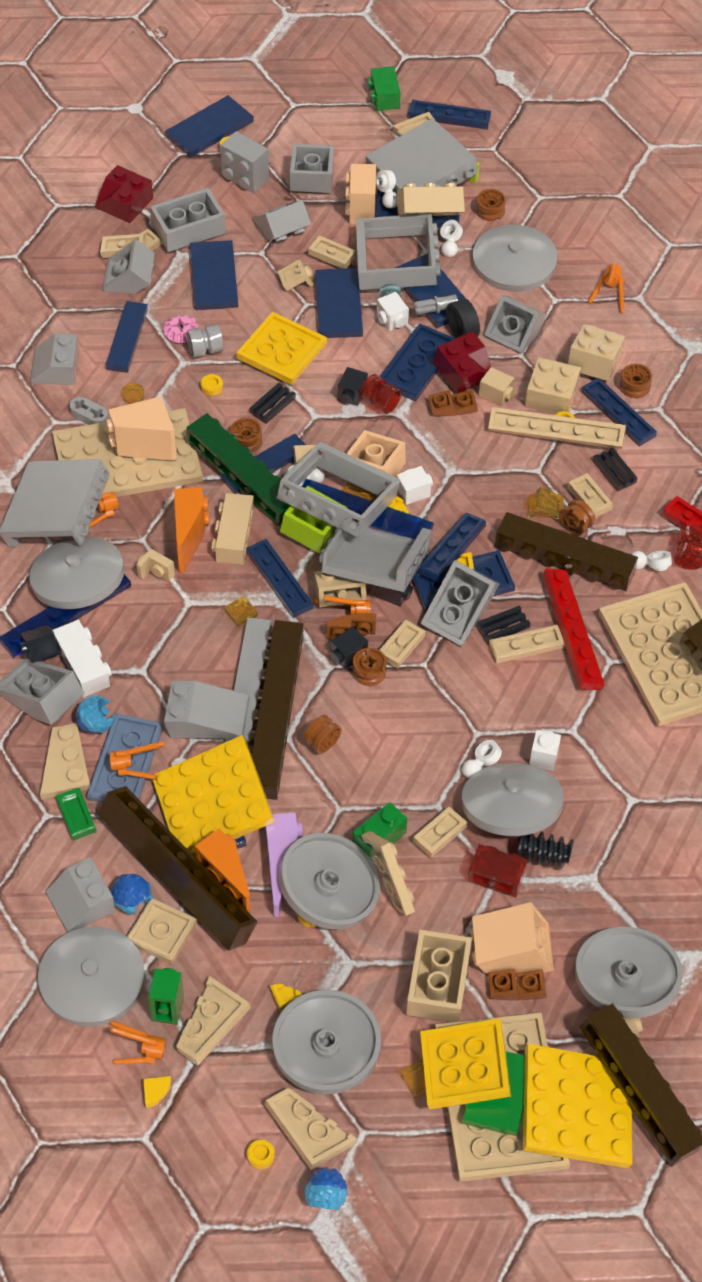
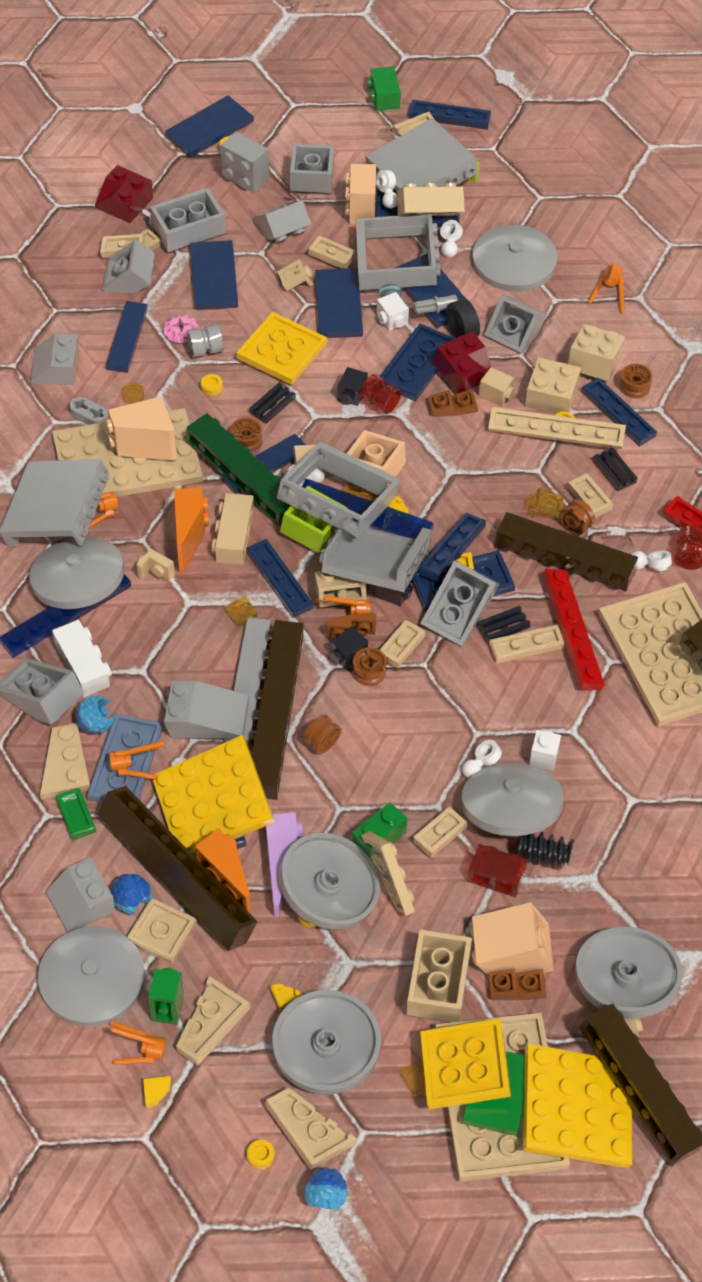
(39, 644): black brick -> none
(414, 485): white brick -> none
(491, 204): dark orange wheel -> none

